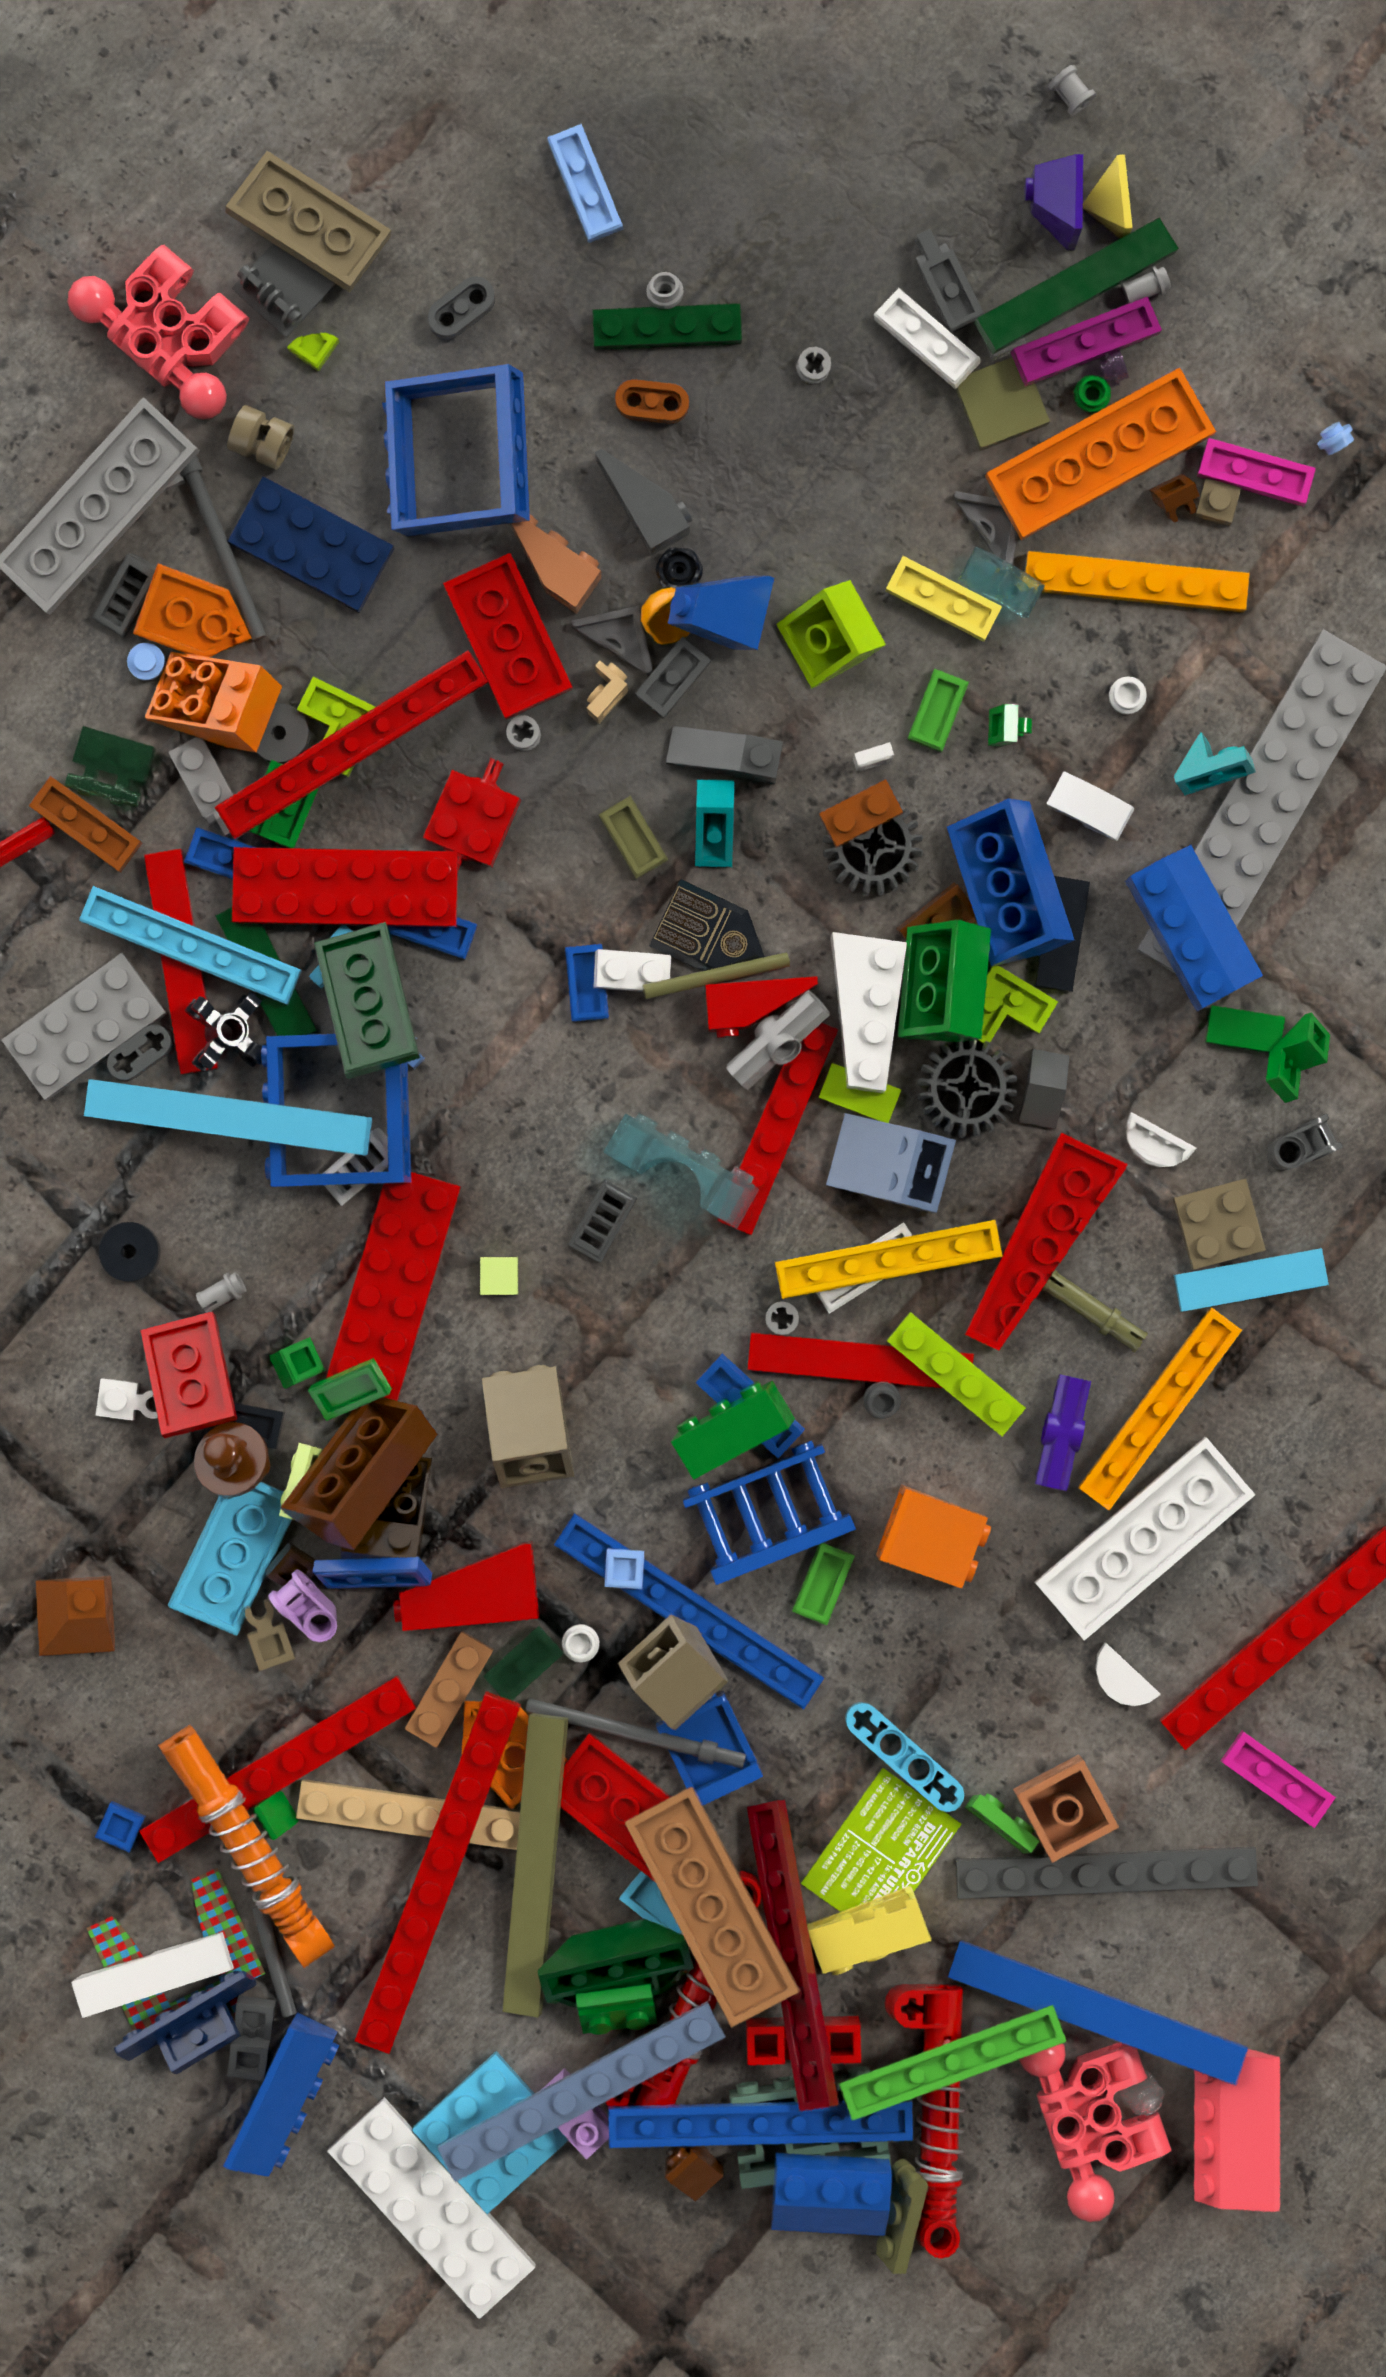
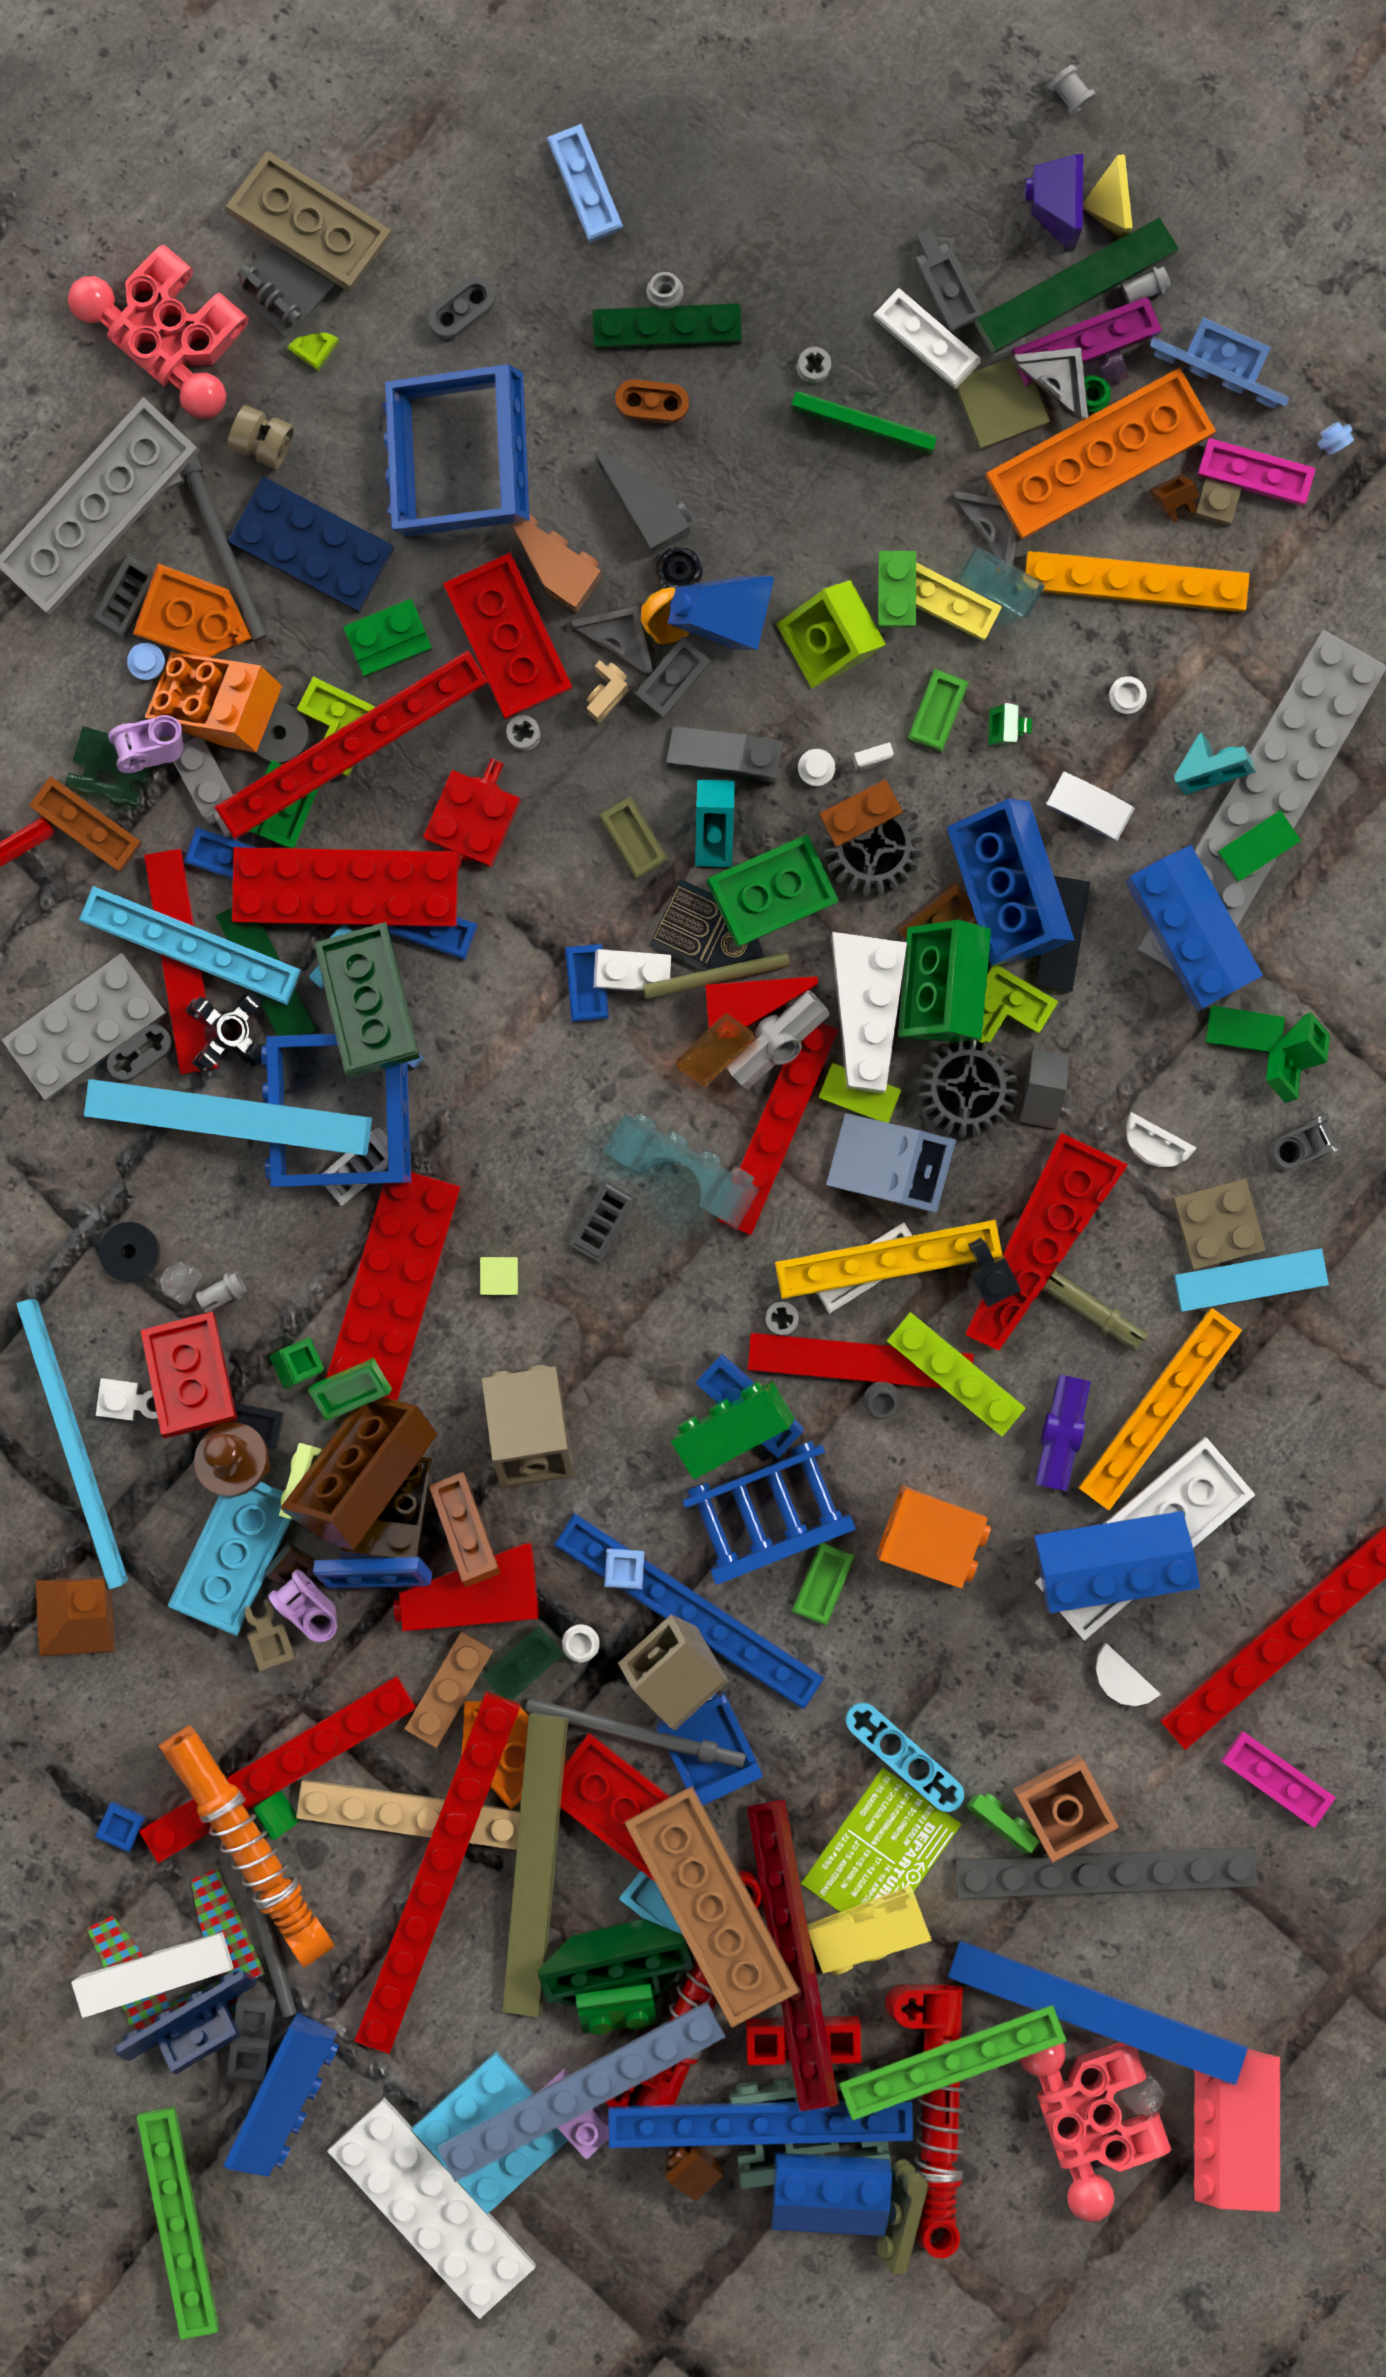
(72, 1443): none -> medium azure tile
(145, 743): none -> lavender piece
(178, 2222): none -> bright green plate
(180, 1281): none -> clear plate
(387, 638): none -> green plate
(464, 1529): none -> dark orange plate
(715, 1050): none -> clear orange tile
(772, 891): none -> green plate
(816, 767): none -> white plate
(863, 423): none -> green tile
(896, 589): none -> bright green plate
(992, 1276): none -> black plate
(1059, 375): none -> flat silver tile
(1116, 1562): none -> blue slope
(1226, 355): none -> medium blue bracket
(1258, 846): none -> green tile

